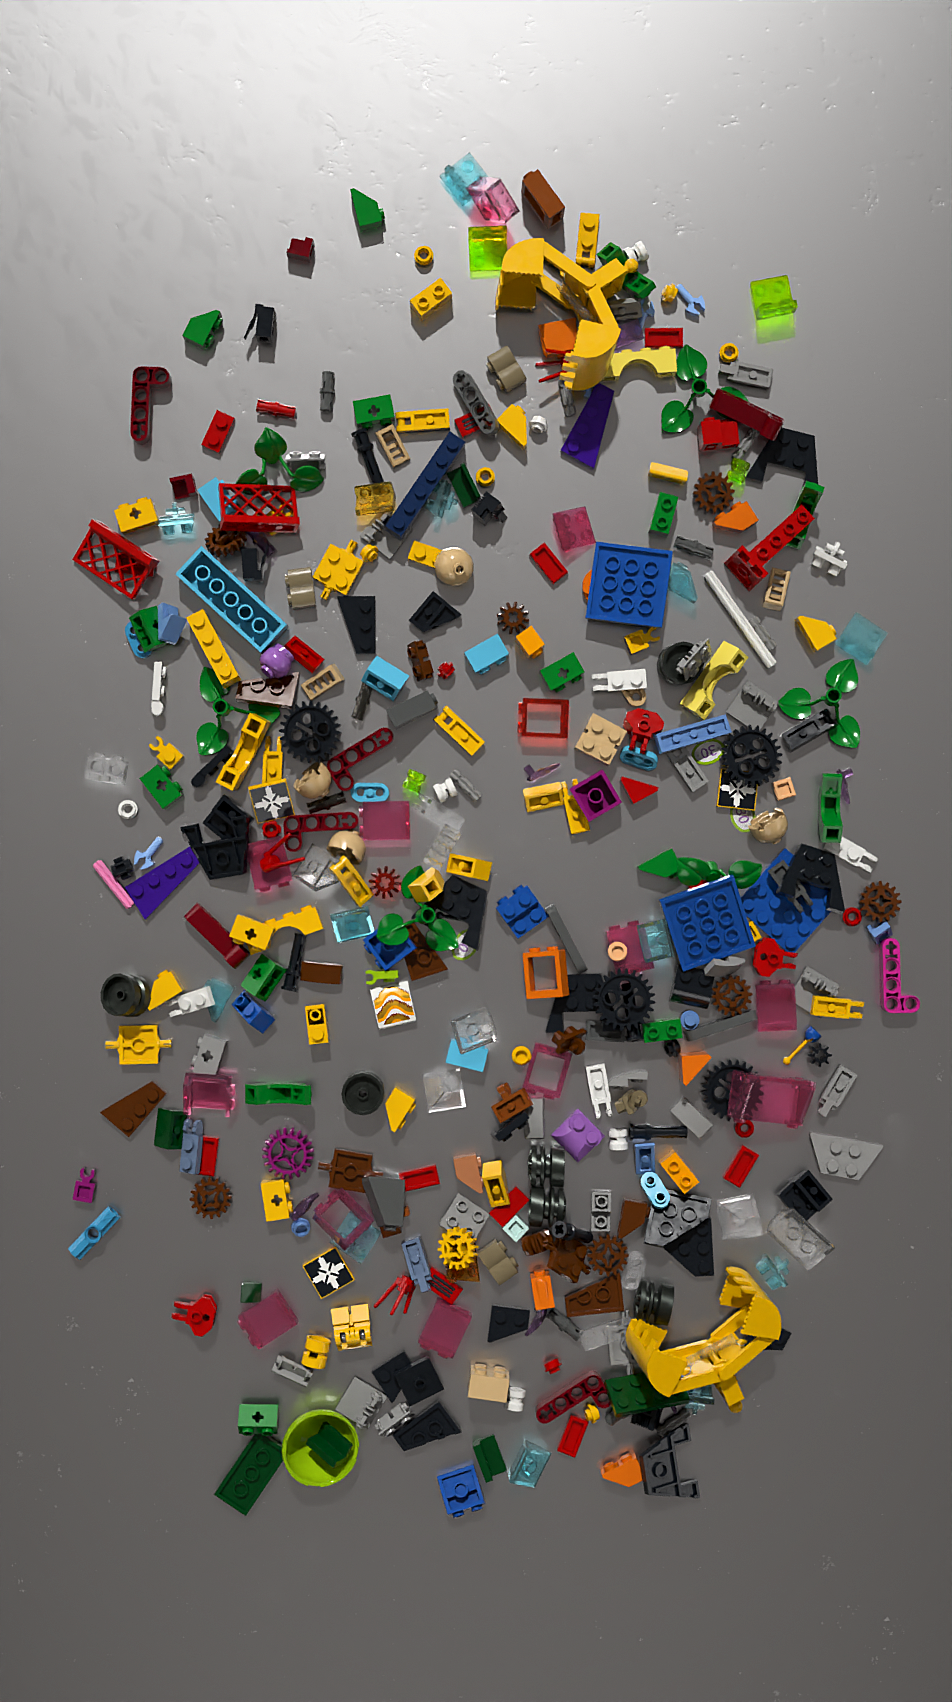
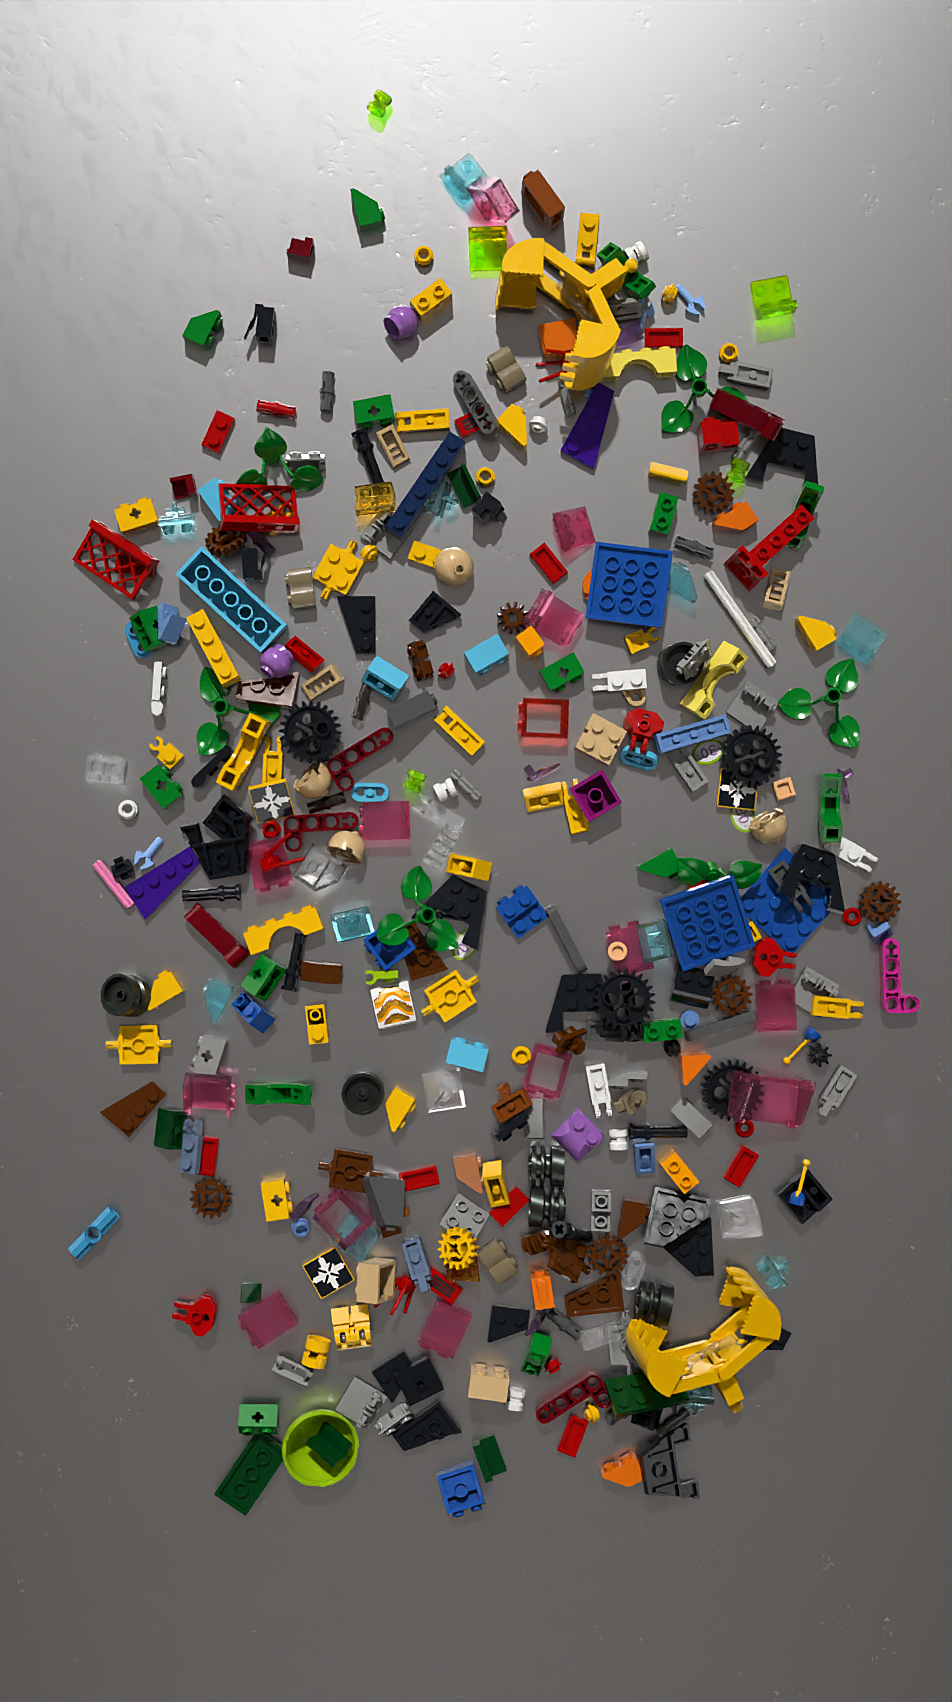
(84, 1189): magenta plate -> none
(146, 404): dark red beam -> none
(192, 1001): white hinge -> none
(221, 893): none -> black pin
(243, 924): yellow brick -> none
(291, 1161): magenta gear -> none
(351, 881): yellow plate -> none
(375, 1280): none -> tan piece
(378, 880): clear red gear -> none
(379, 103): none -> clear neon green wheel
(401, 322): none -> medium lavender piece
(427, 886): yellow slope -> none
(450, 995): none -> yellow plate
(474, 1030): clear slope -> none
(515, 1228): light aqua plate -> none
(528, 1465): clear light blue slope -> none
(536, 1354): none -> green slope
(553, 618): none -> clear pink panel
(561, 973): orange window -> none
(637, 790): red slope -> none
(654, 1190): plate -> none
(798, 1197): none -> hinge
(799, 1238): clear slope -> none
(809, 730): black plate -> none
(836, 562): white hips -> none
(842, 1155): light grey wing -> none

